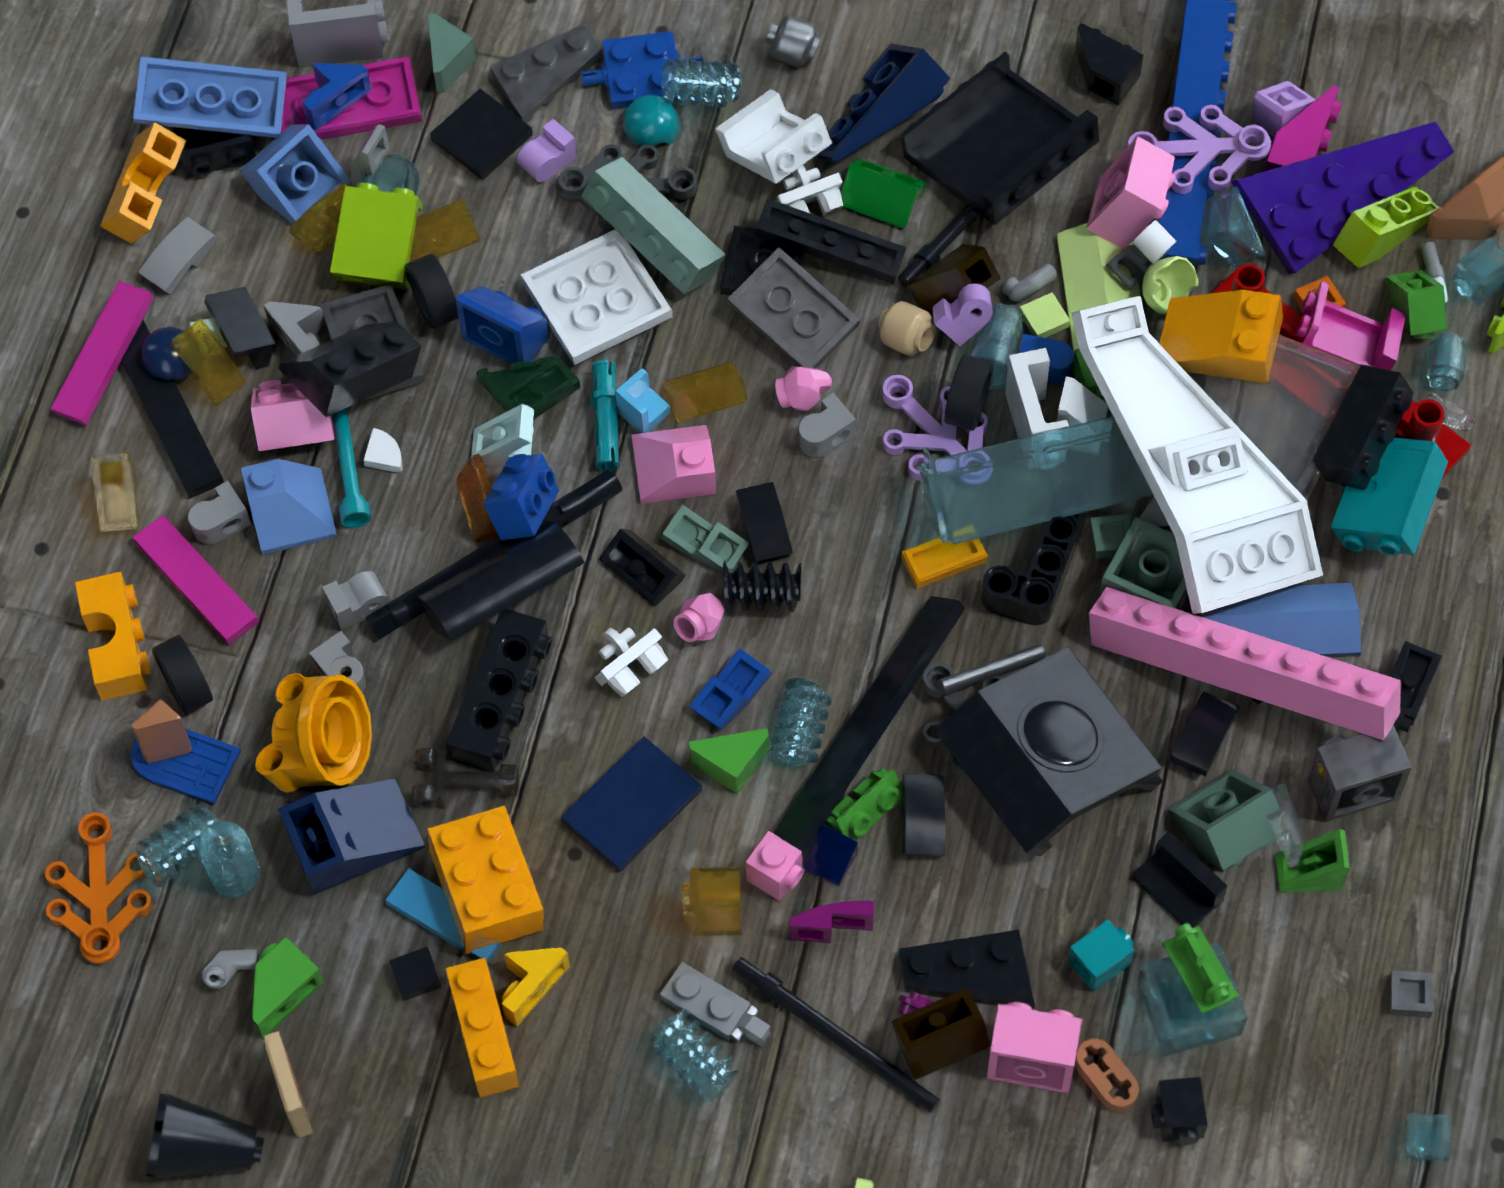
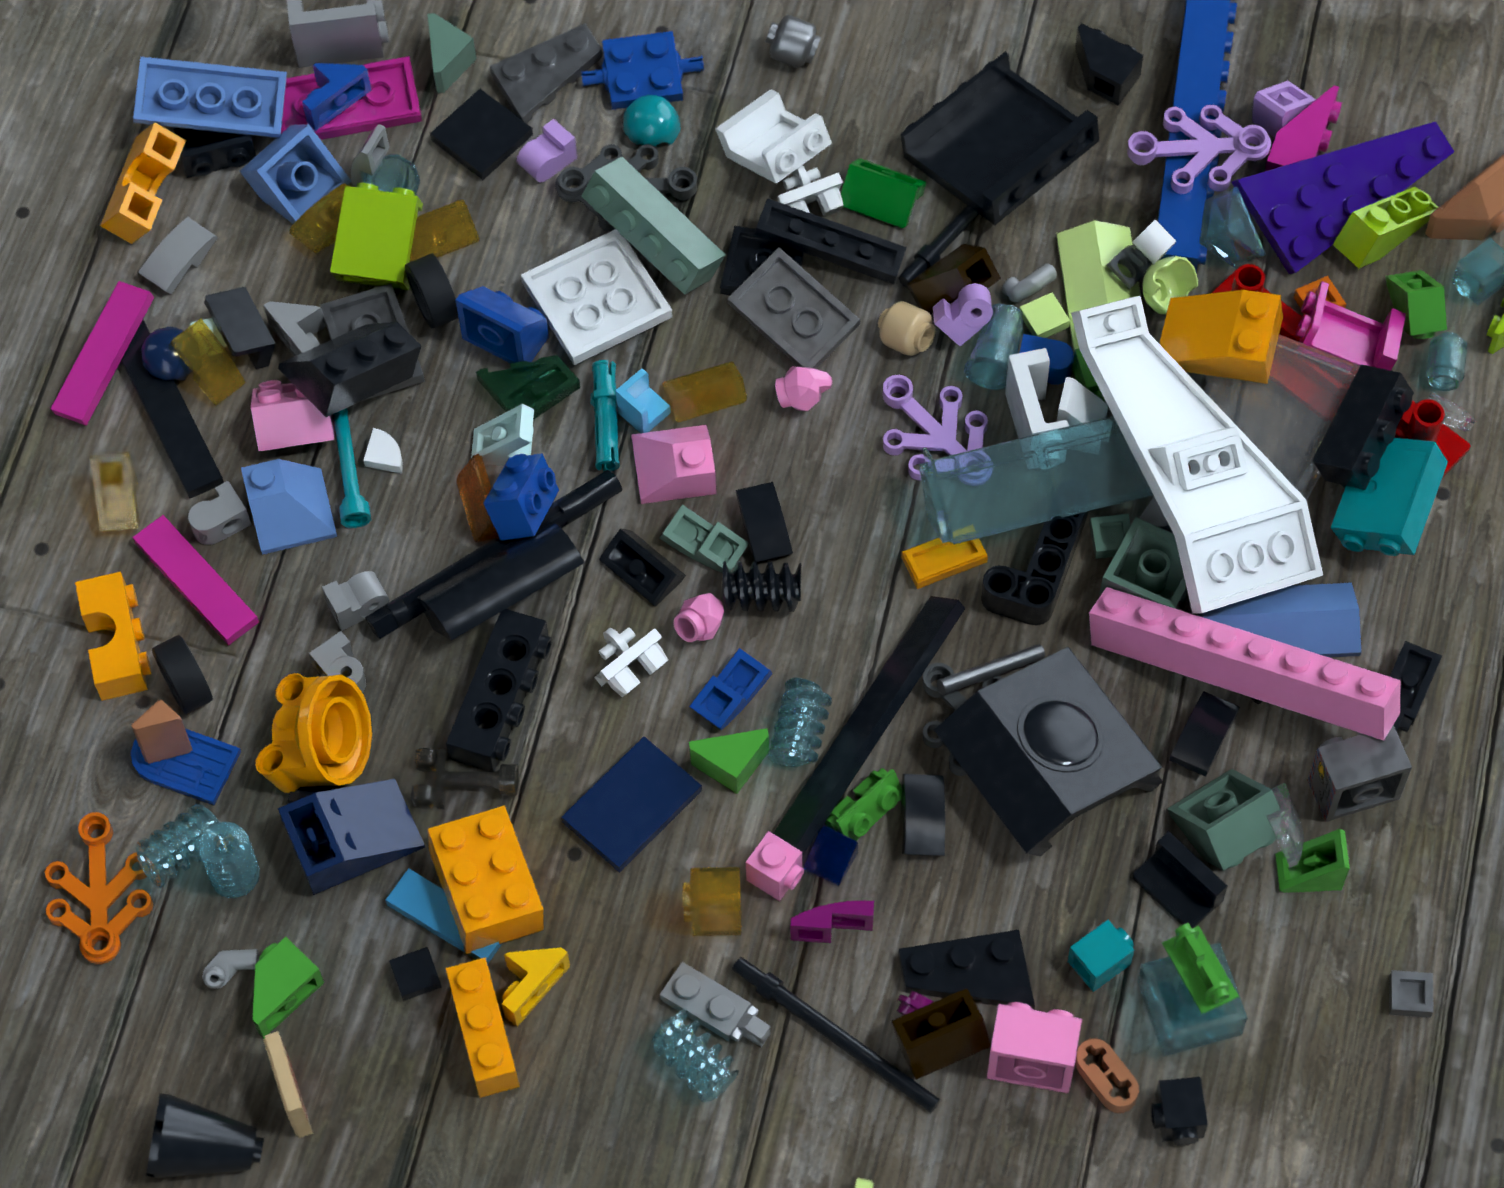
(700, 82): clear light blue piece -> none
(826, 430): light grey leg -> none
(896, 88): dark blue wedge -> none
(968, 392): black tyre -> none
(1131, 193): bright pink brick -> none
(1427, 1137): clear light blue plate -> none
(1433, 265): light grey piece -> none

